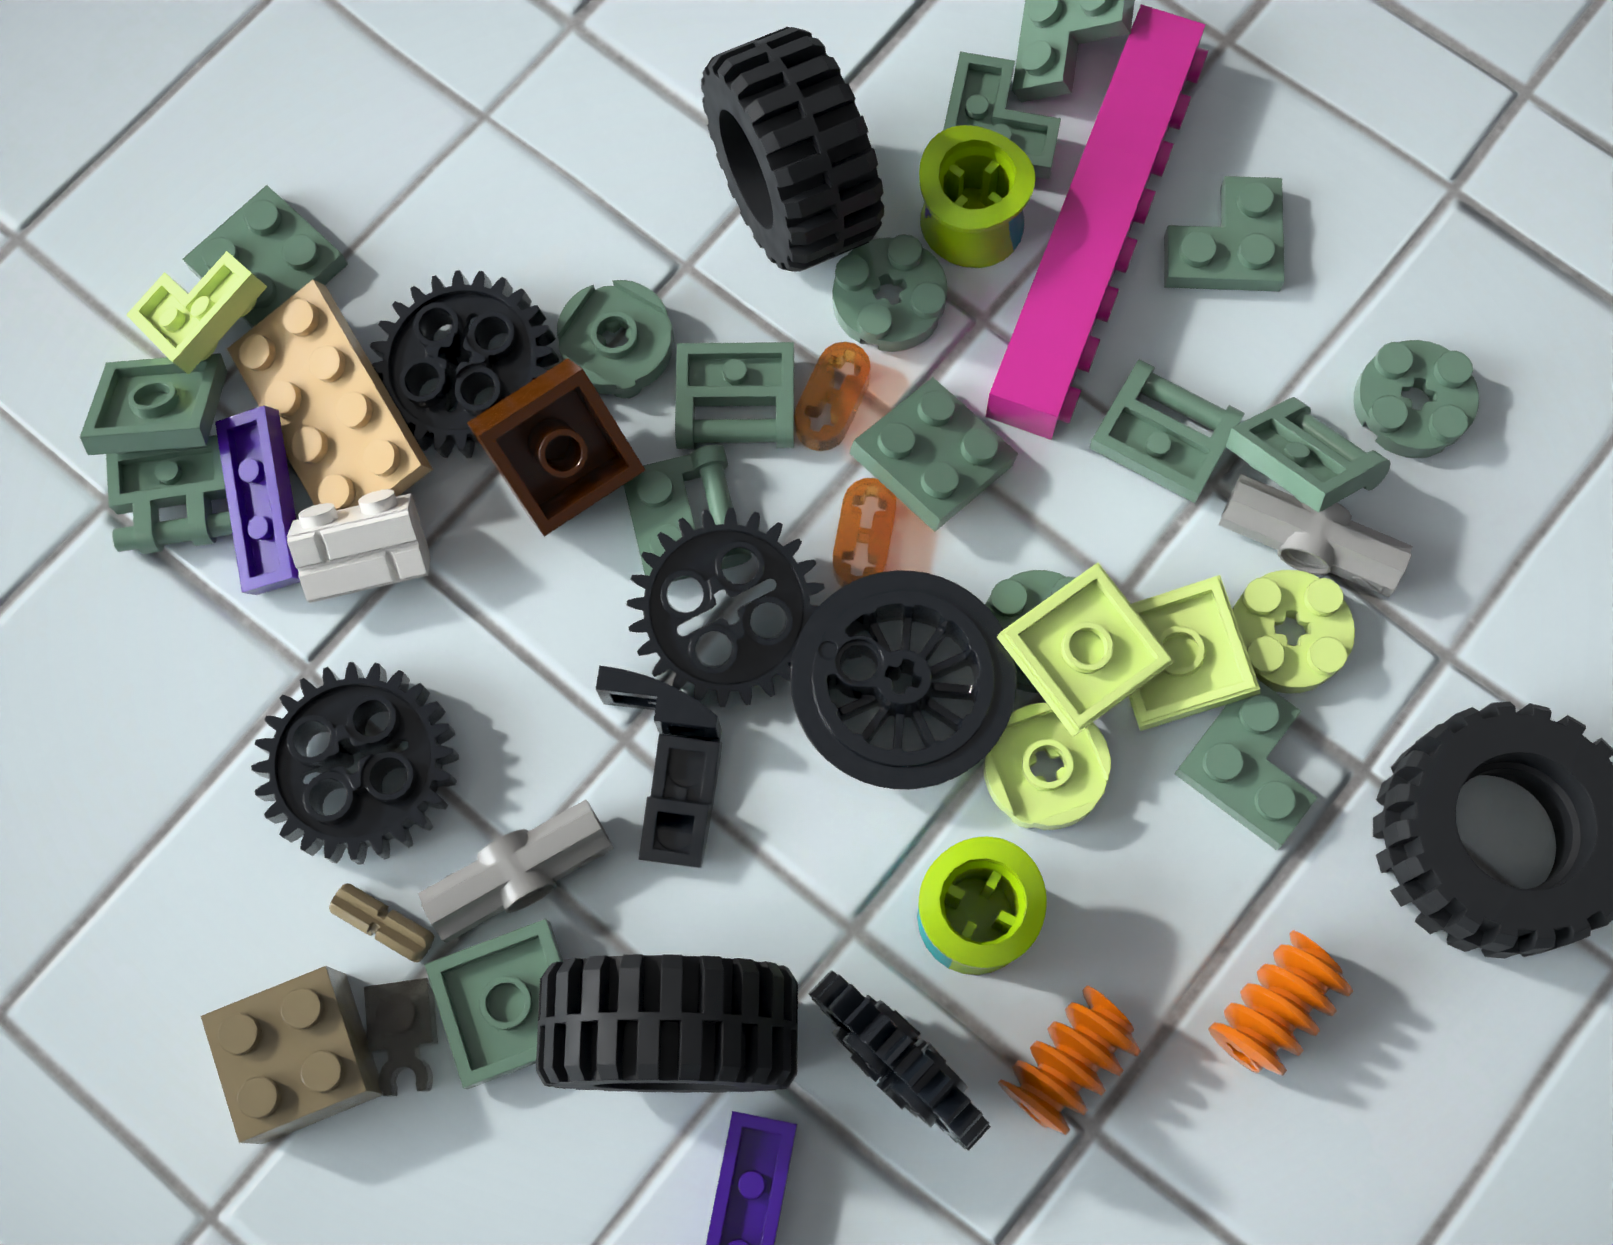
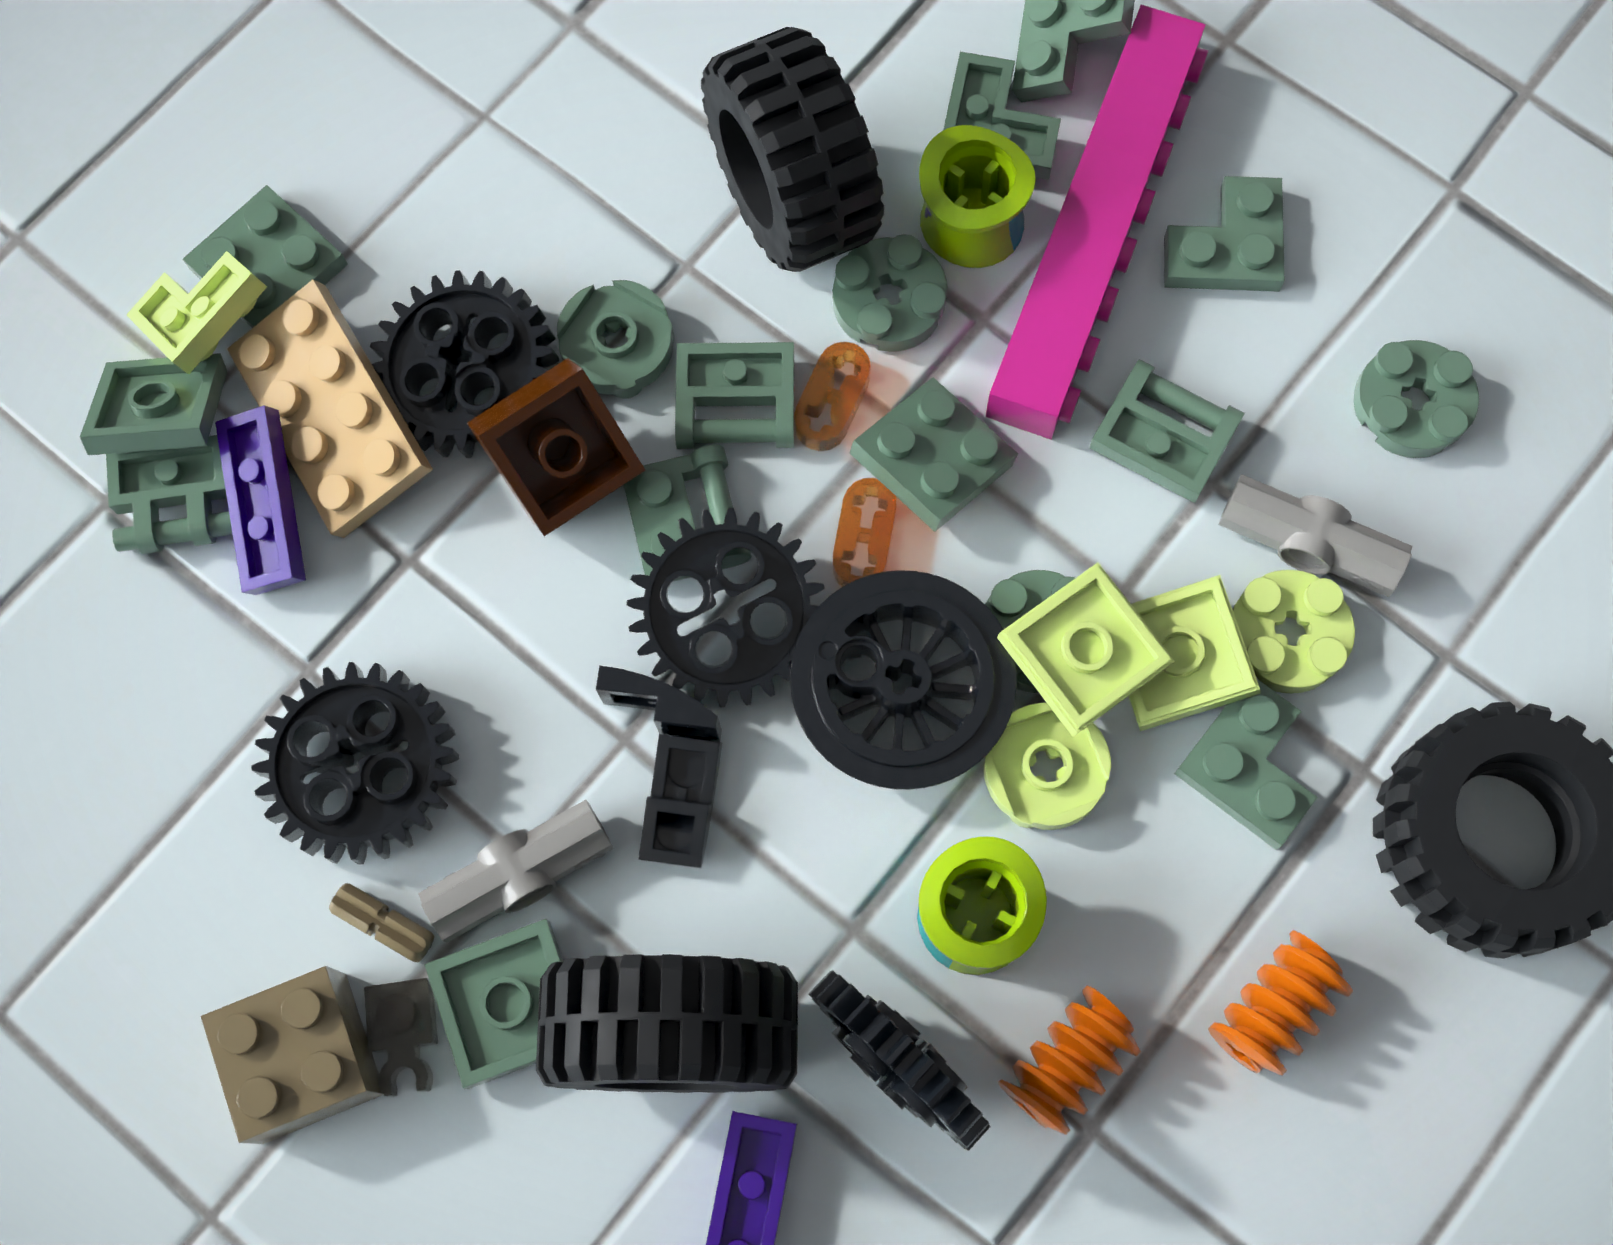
(358, 545): white brick -> none
(1306, 455): sand green plate -> none

